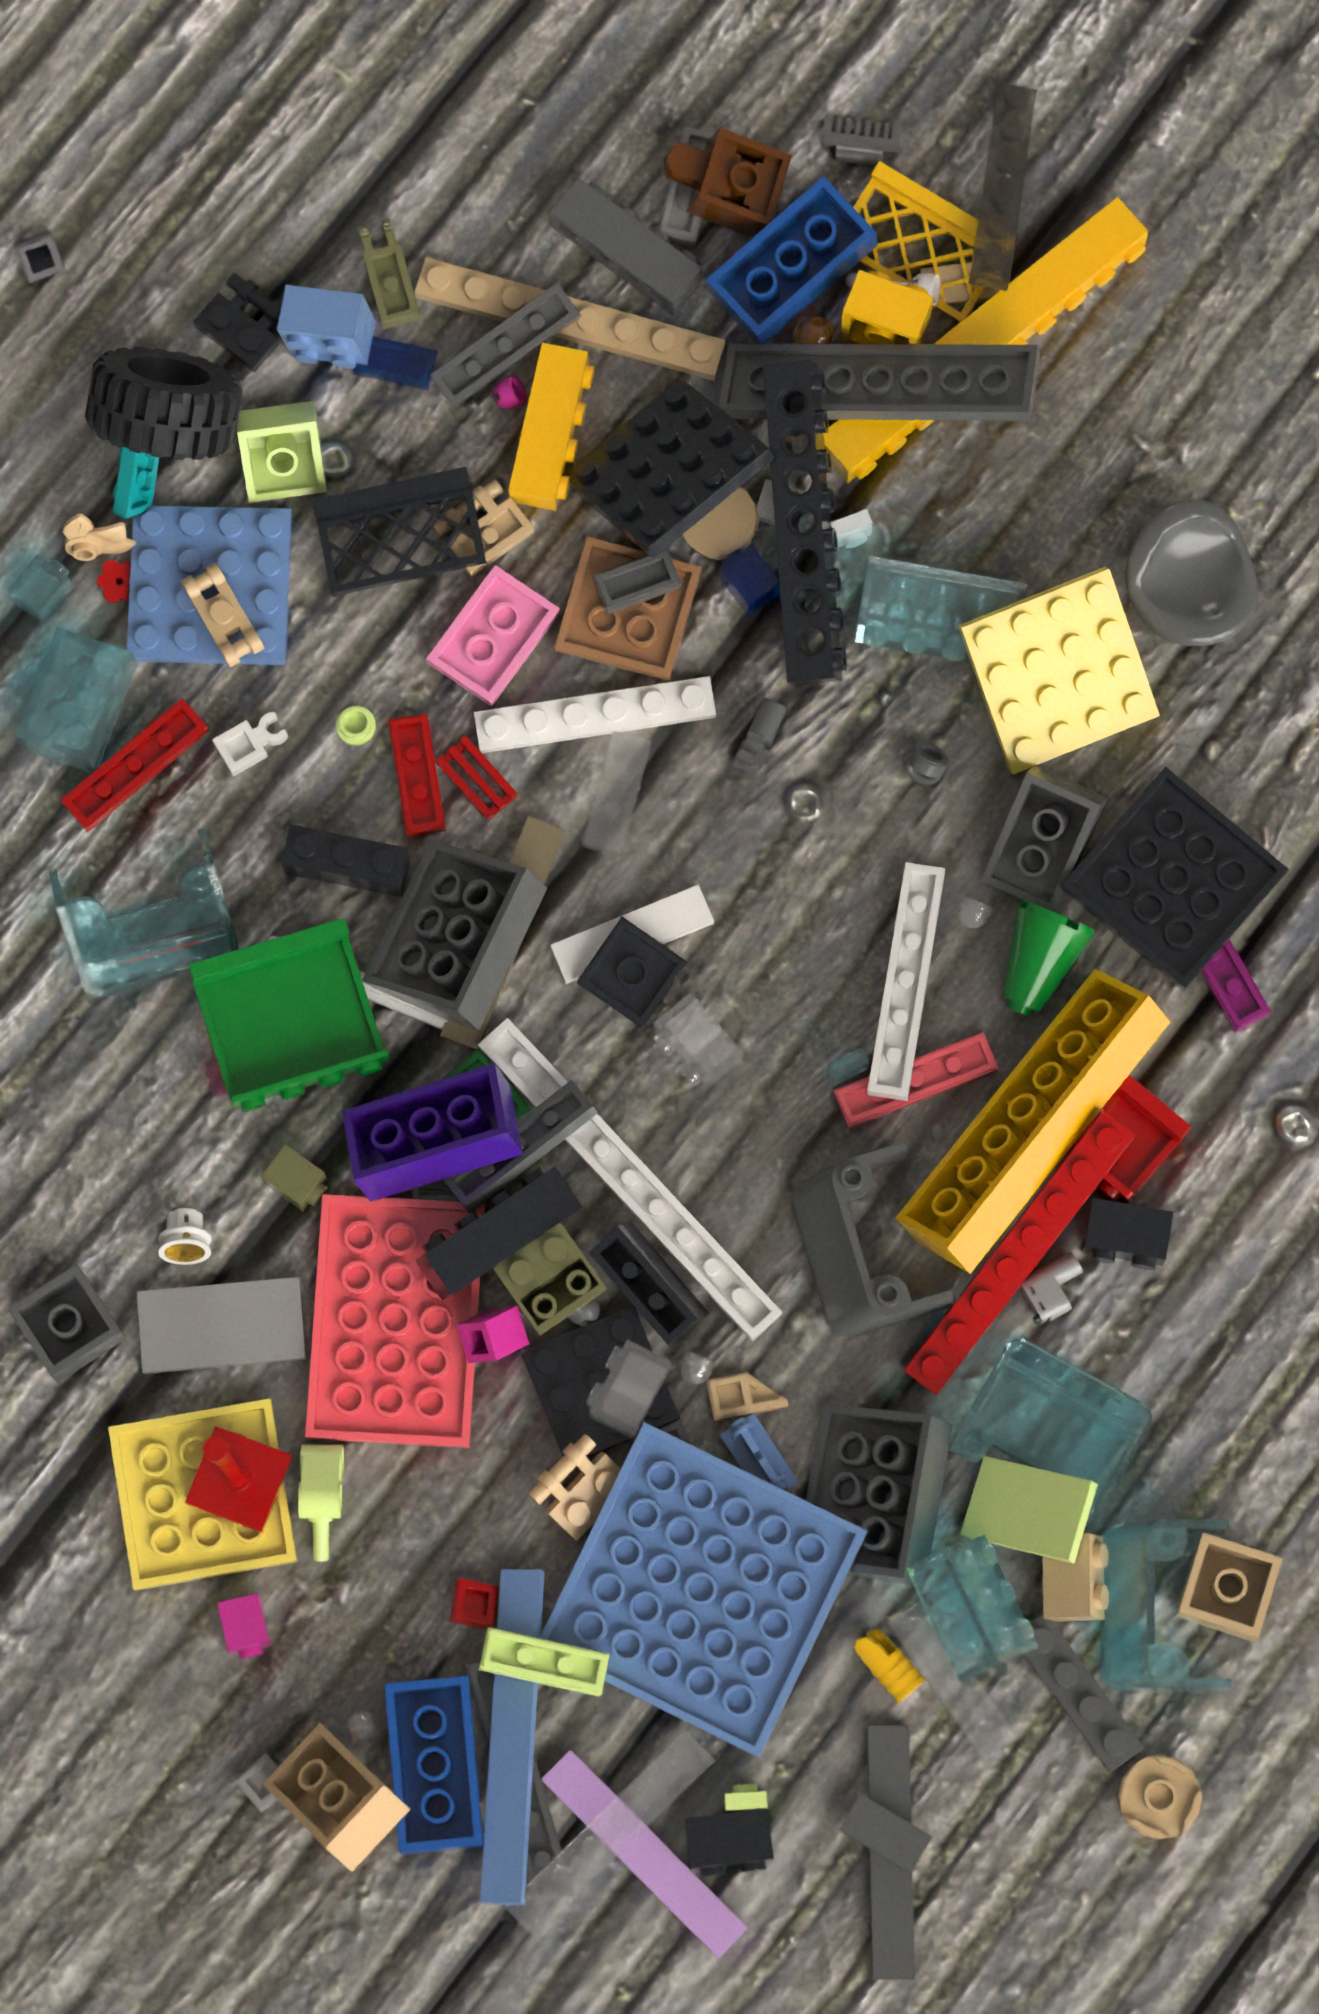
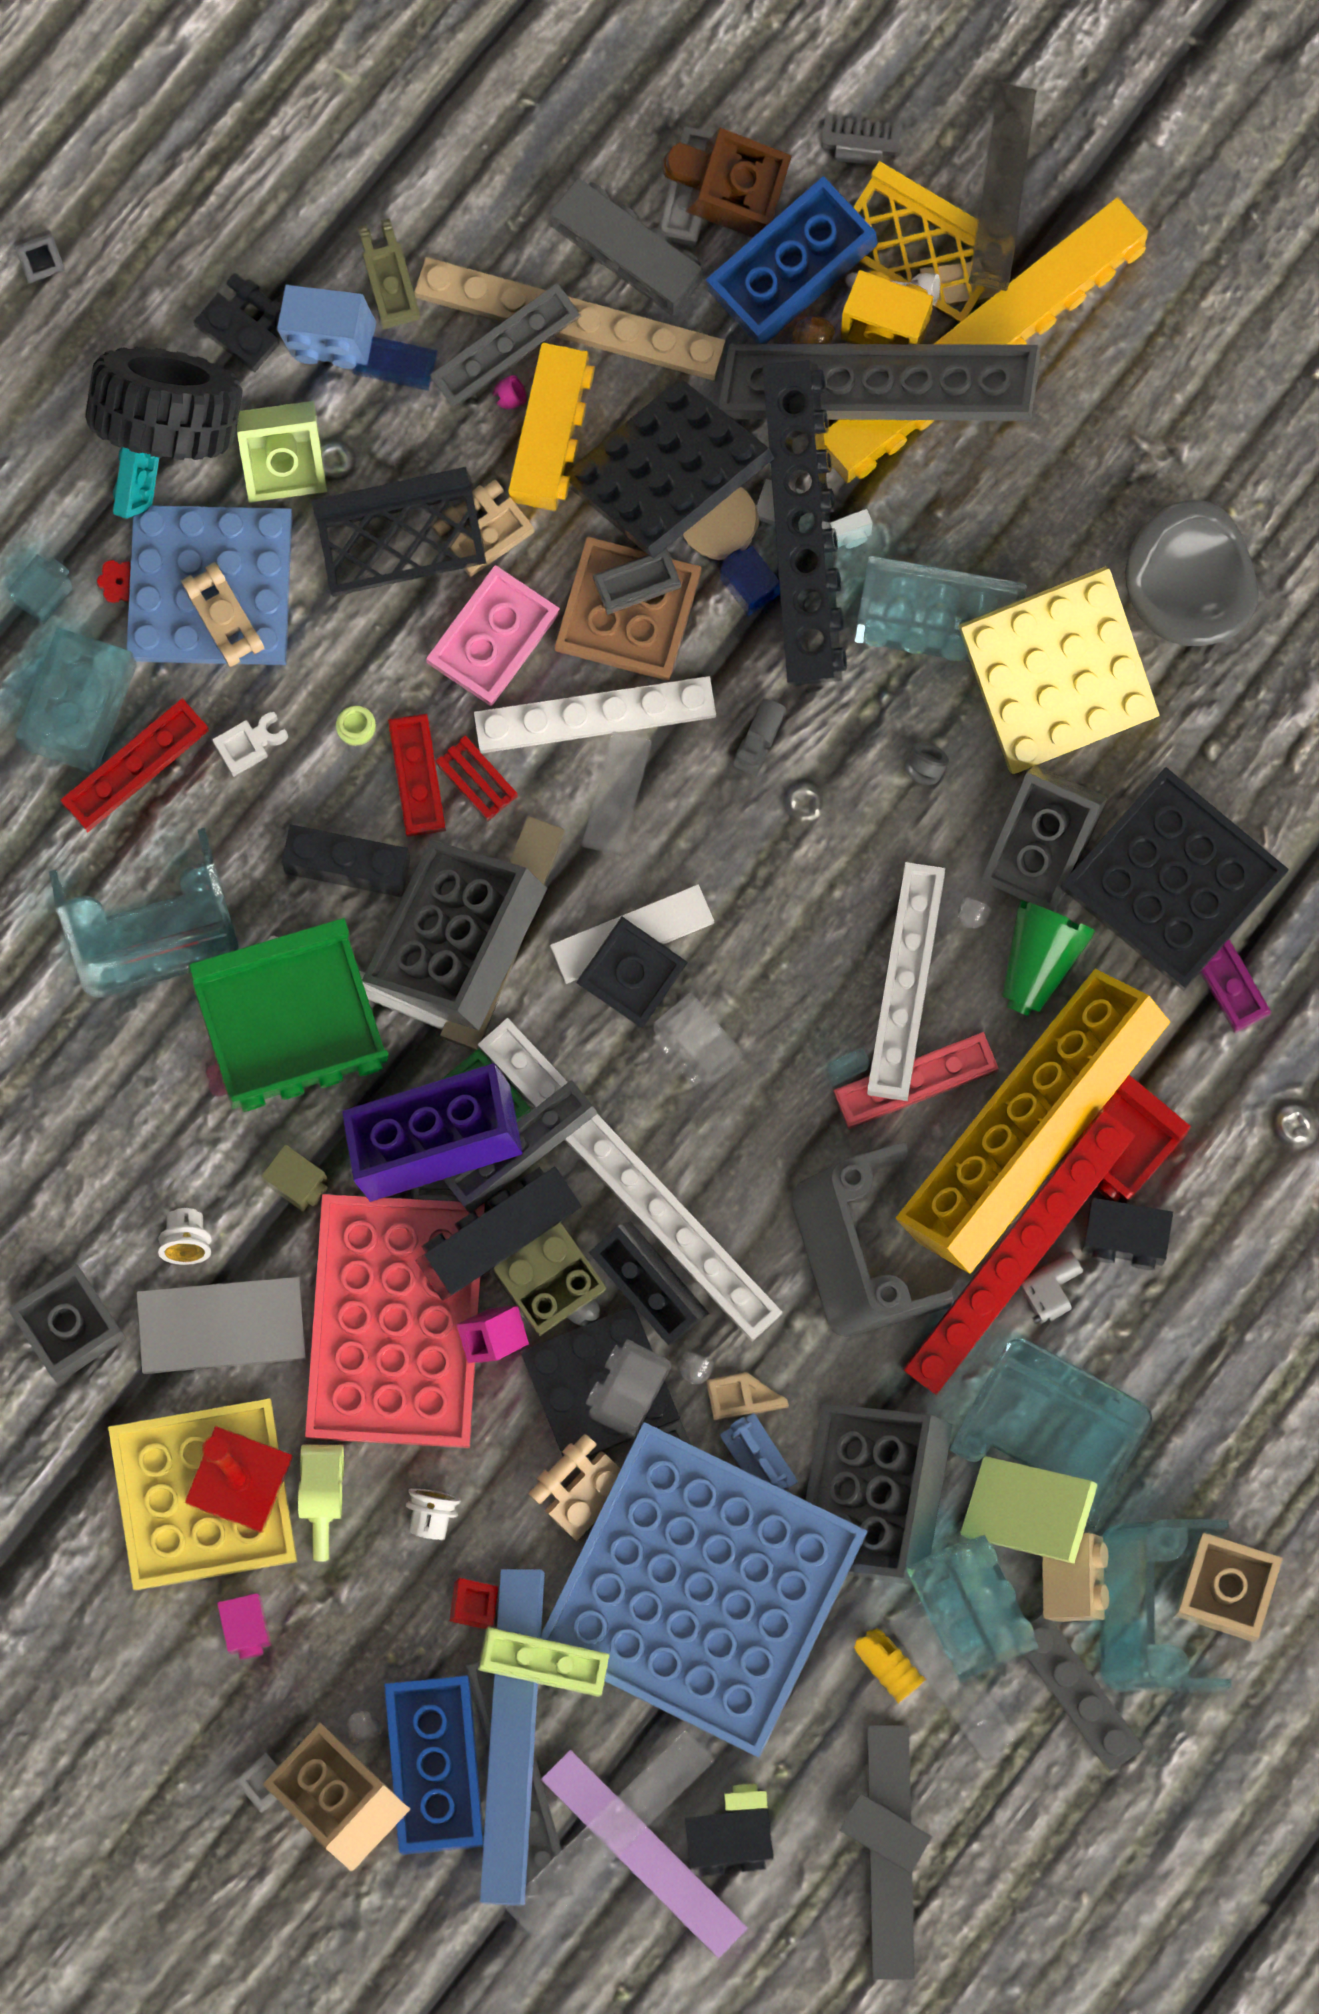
(87, 542): tan plate -> none
(432, 1503): none -> white piece
(1159, 1797): tan tile -> none

